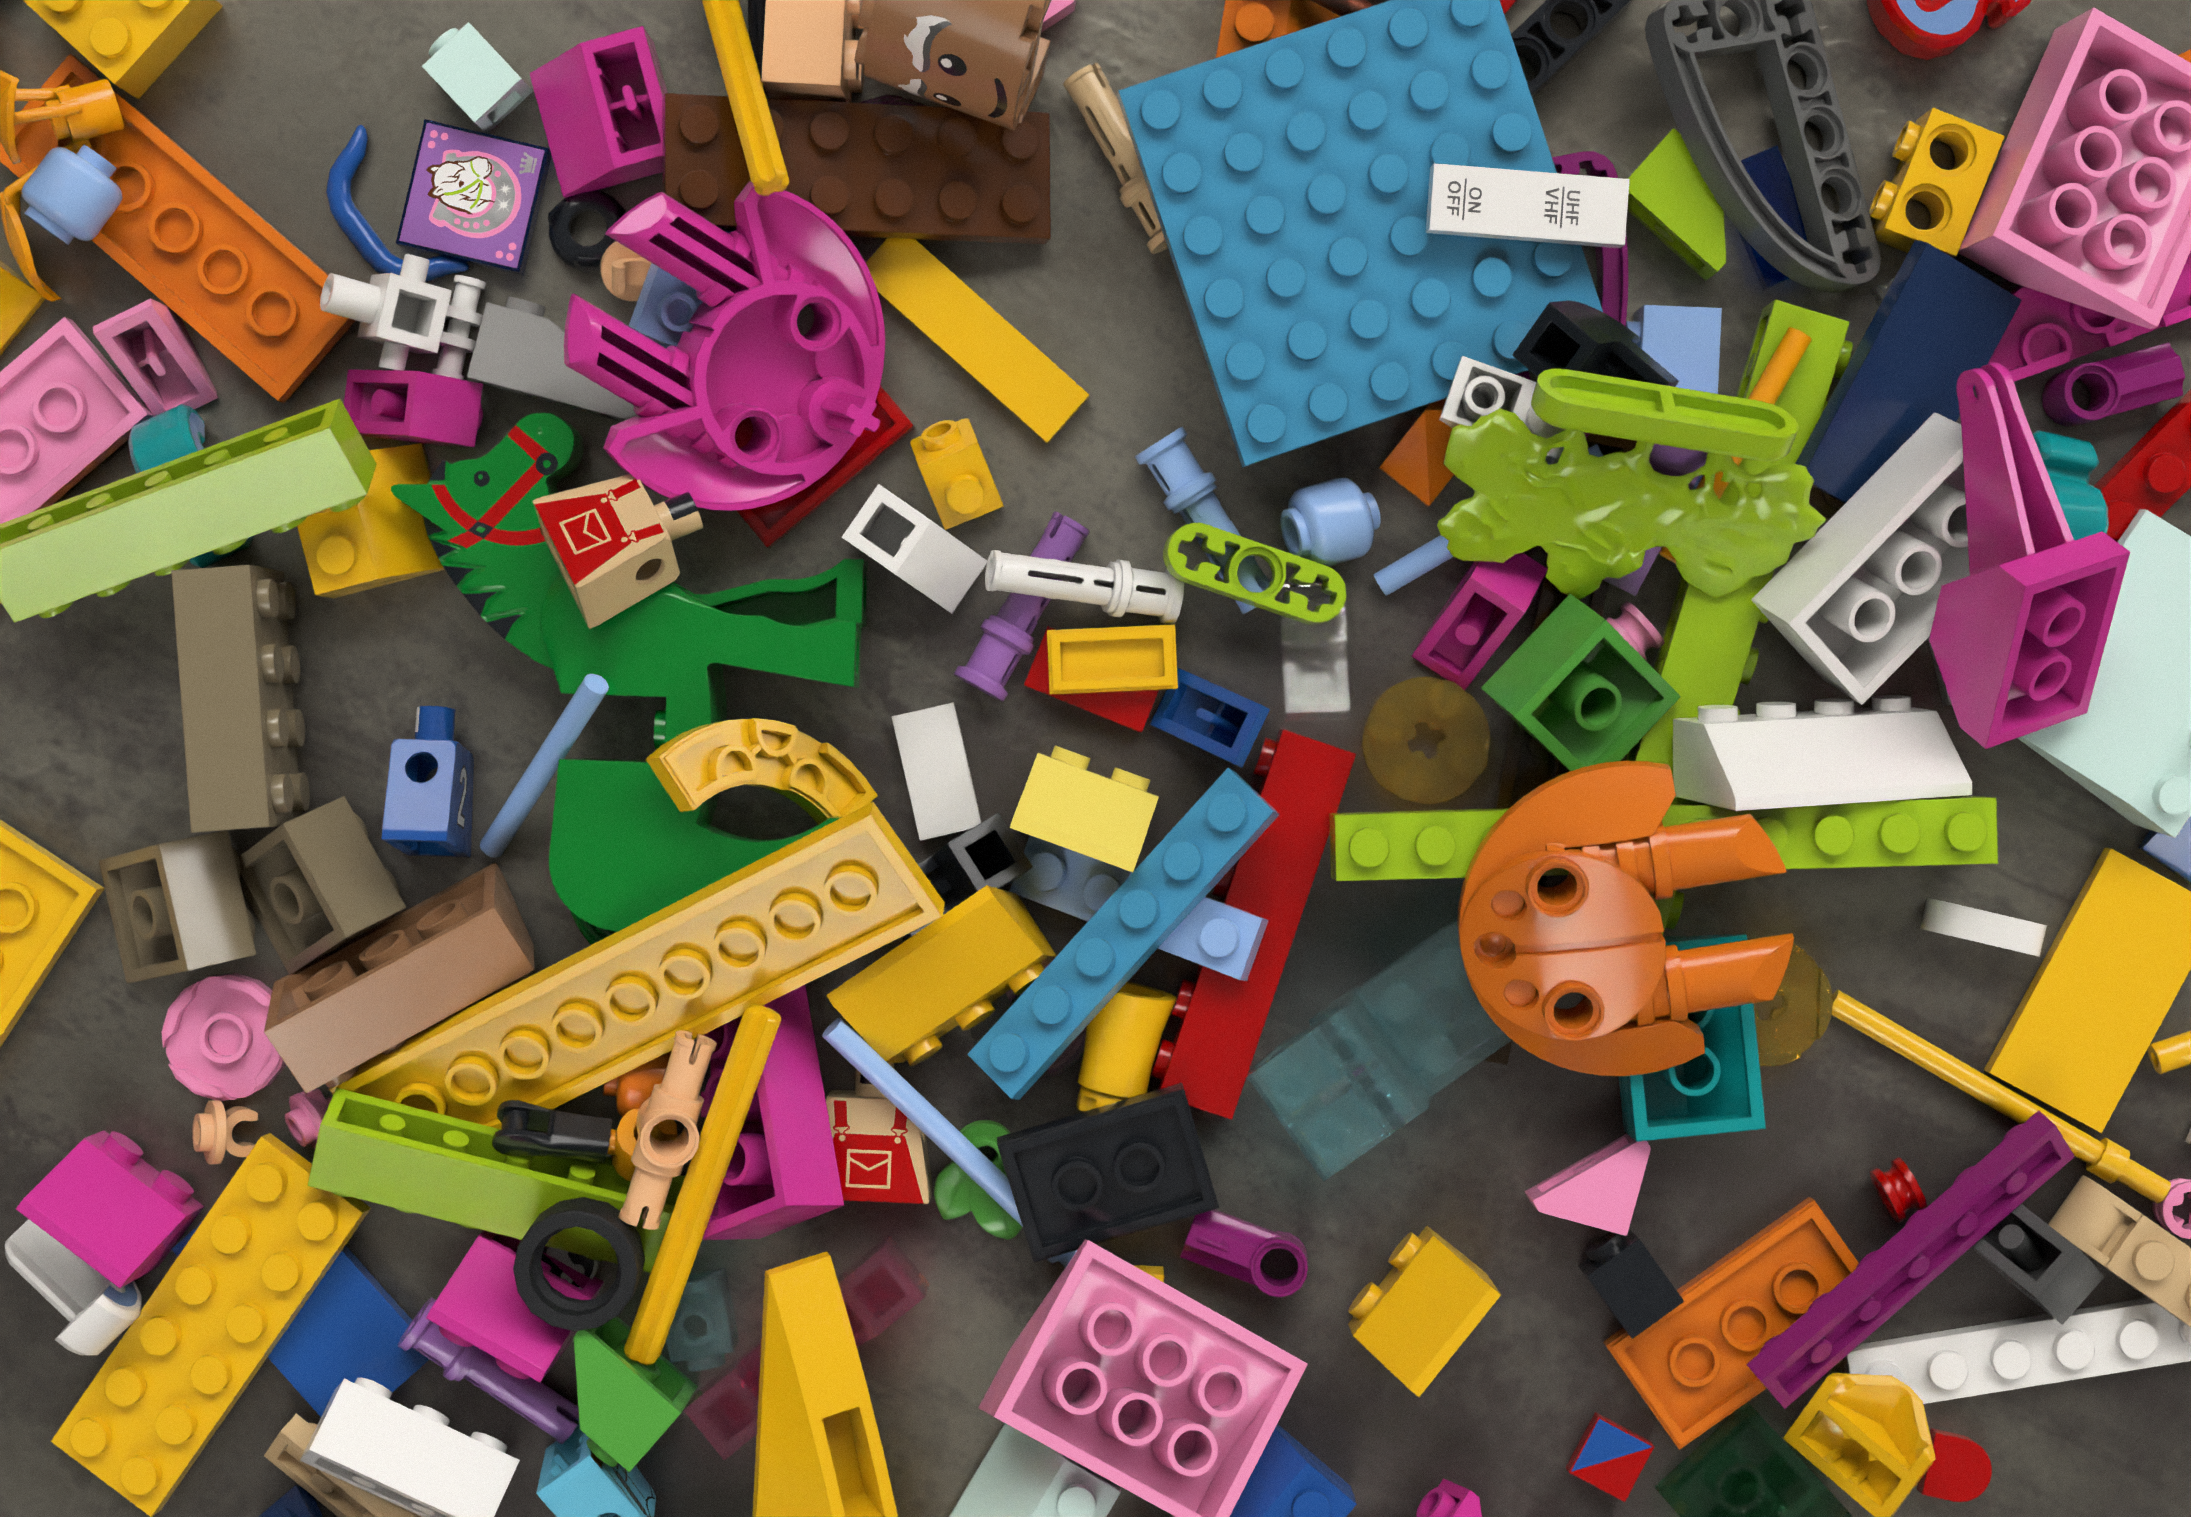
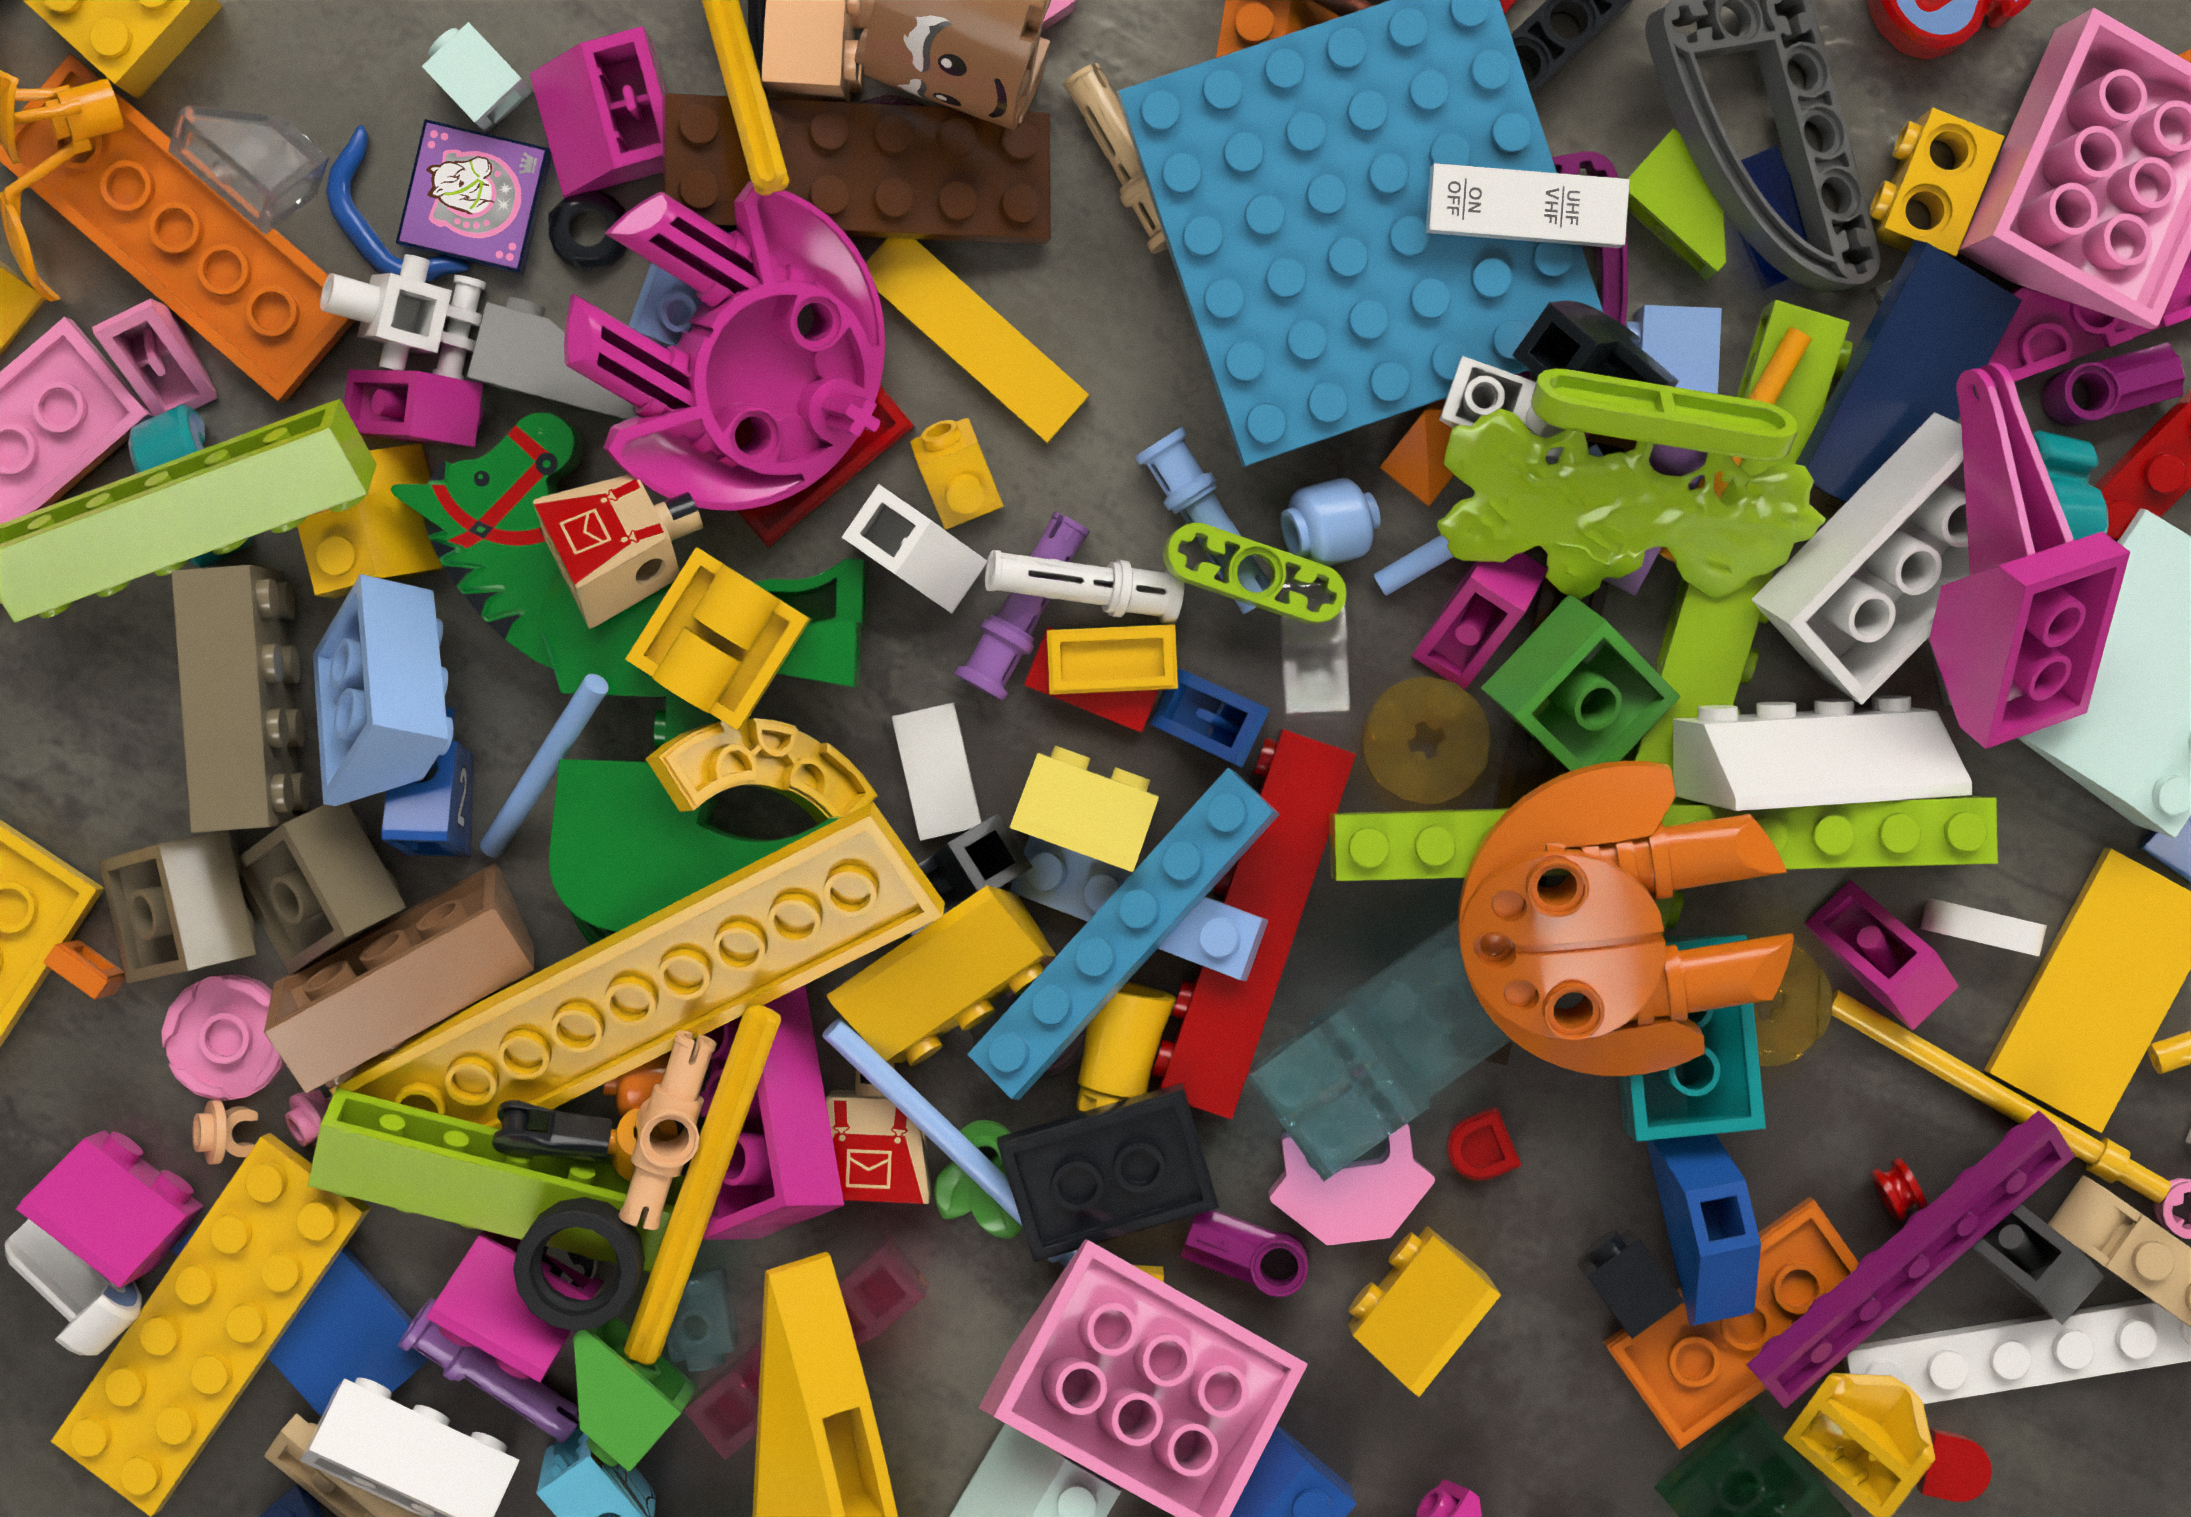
(72, 193): light blue head -> none
(85, 968): none -> orange tile
(250, 161): none -> clear slope
(380, 691): none -> light blue slope
(623, 271): light nougat plate -> none
(717, 639): none -> yellow plate
(1357, 1202): none -> bright pink piece
(1481, 1146): none -> red tile
(1598, 1188): bright pink slope -> none
(1610, 1457): tile -> none
(1636, 629): bright pink bush -> none
(1707, 1226): none -> blue slope
(1883, 955): none -> dark pink slope

